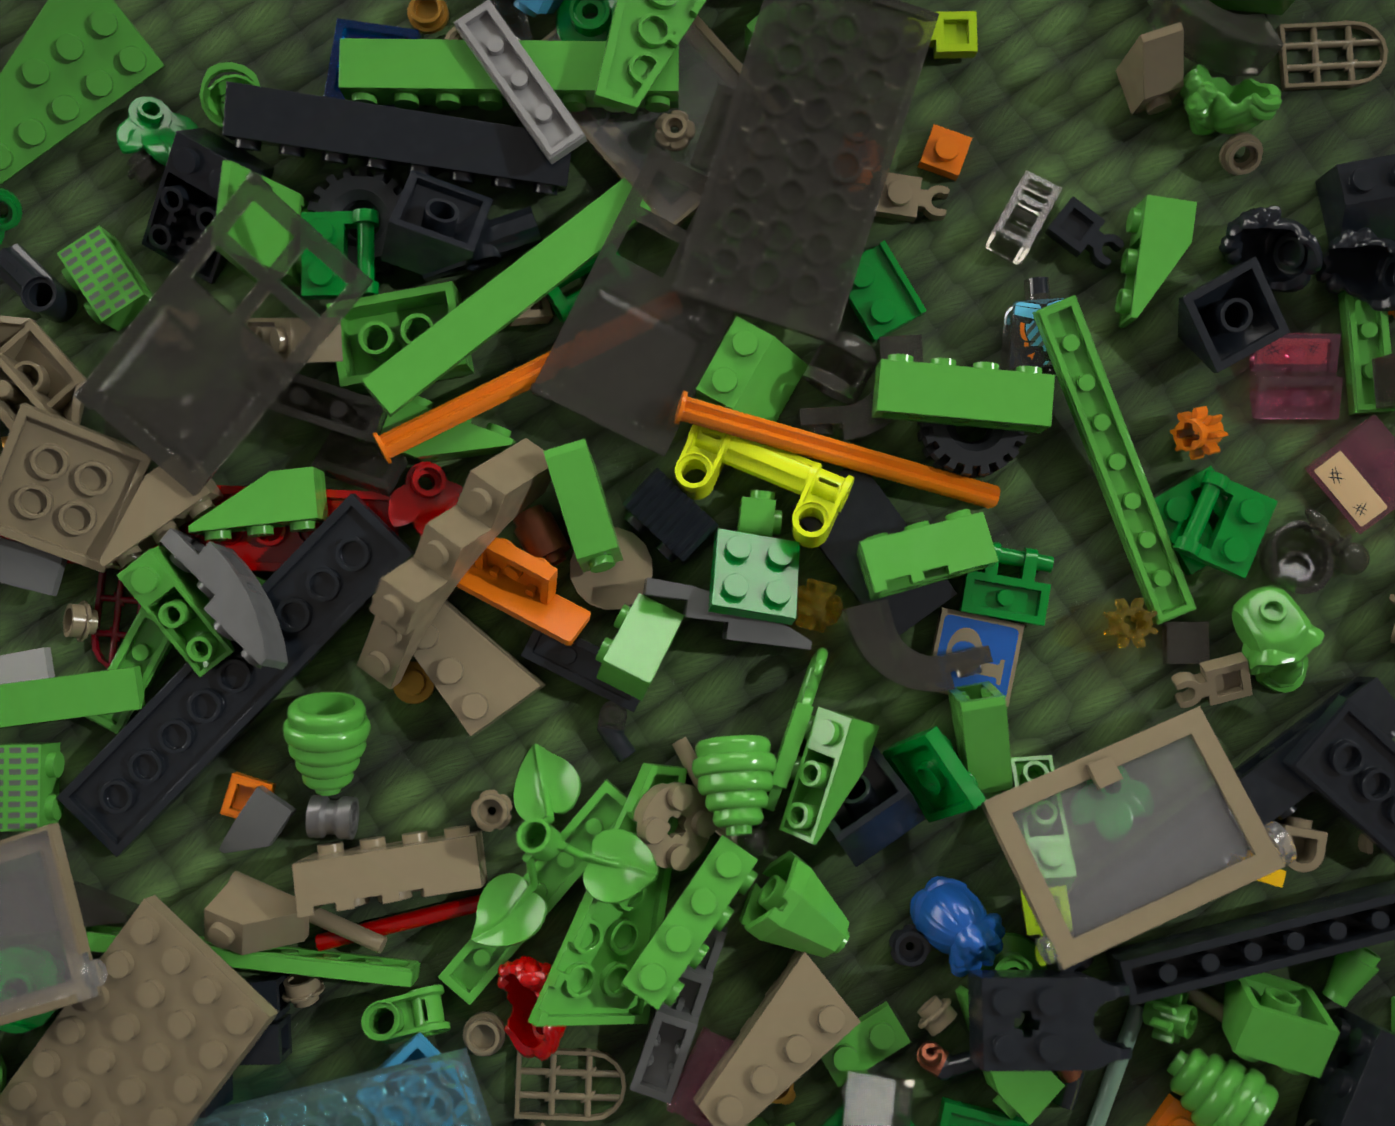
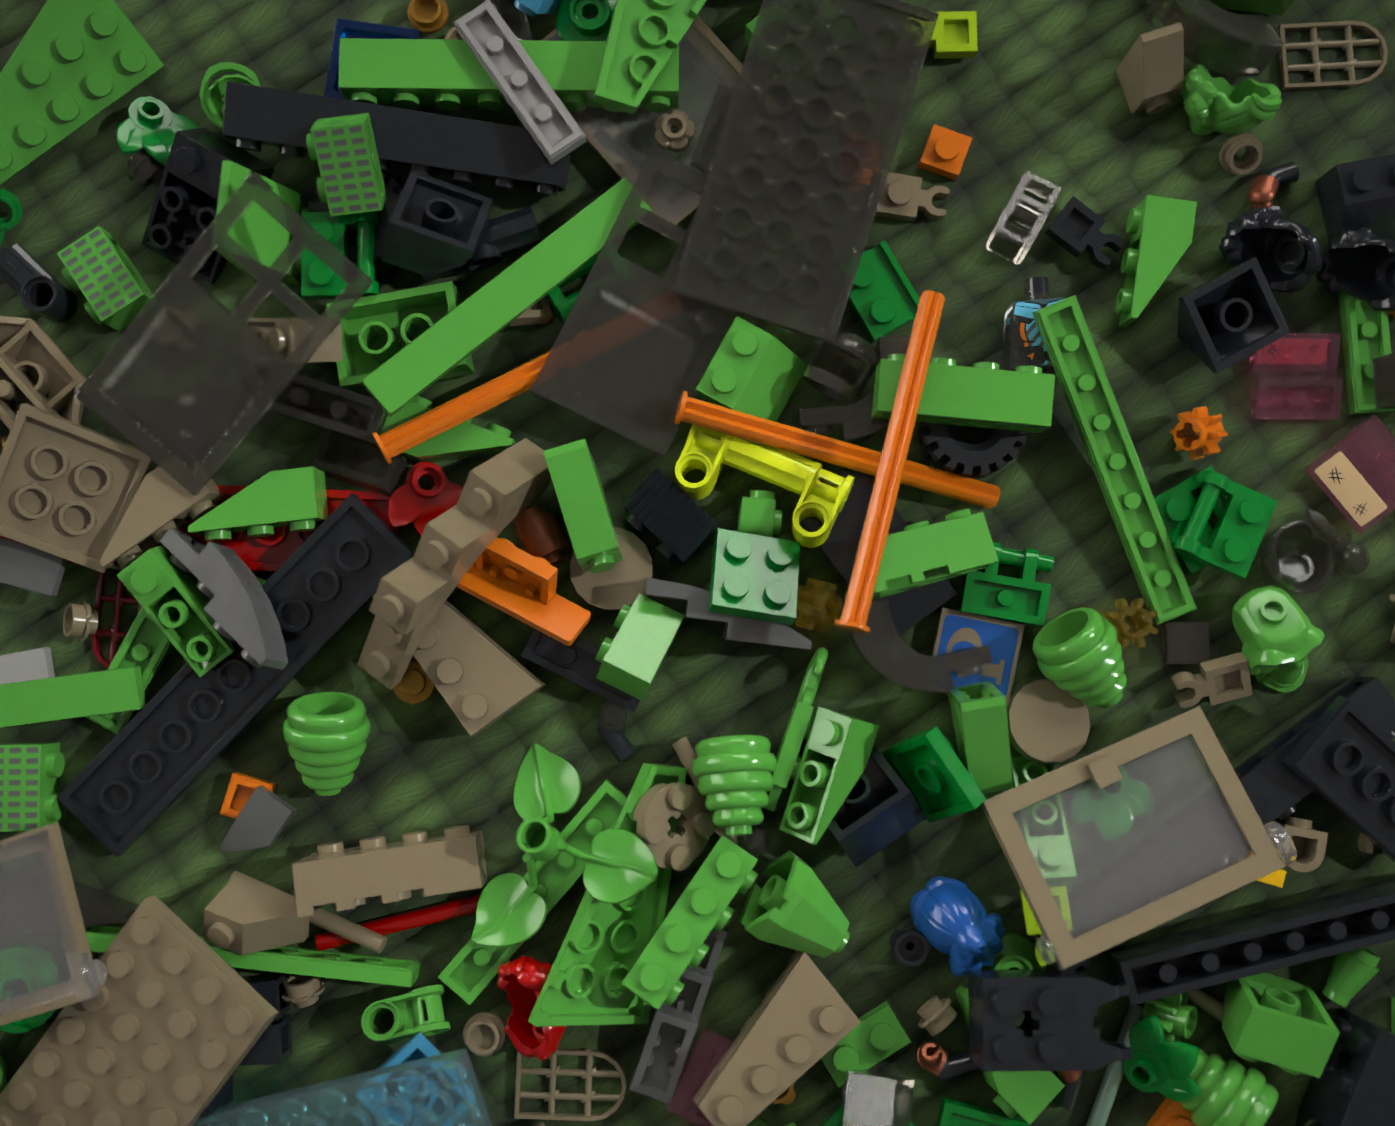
(332, 817): flat silver wheel -> none
(347, 164): none -> bright green brick
(483, 818): dark tan plate -> none
(892, 464): none -> orange axle
(1047, 722): none -> dark tan tile
(1082, 657): none -> bright green piece
(1164, 1060): none -> green plate
(1266, 183): none -> arm

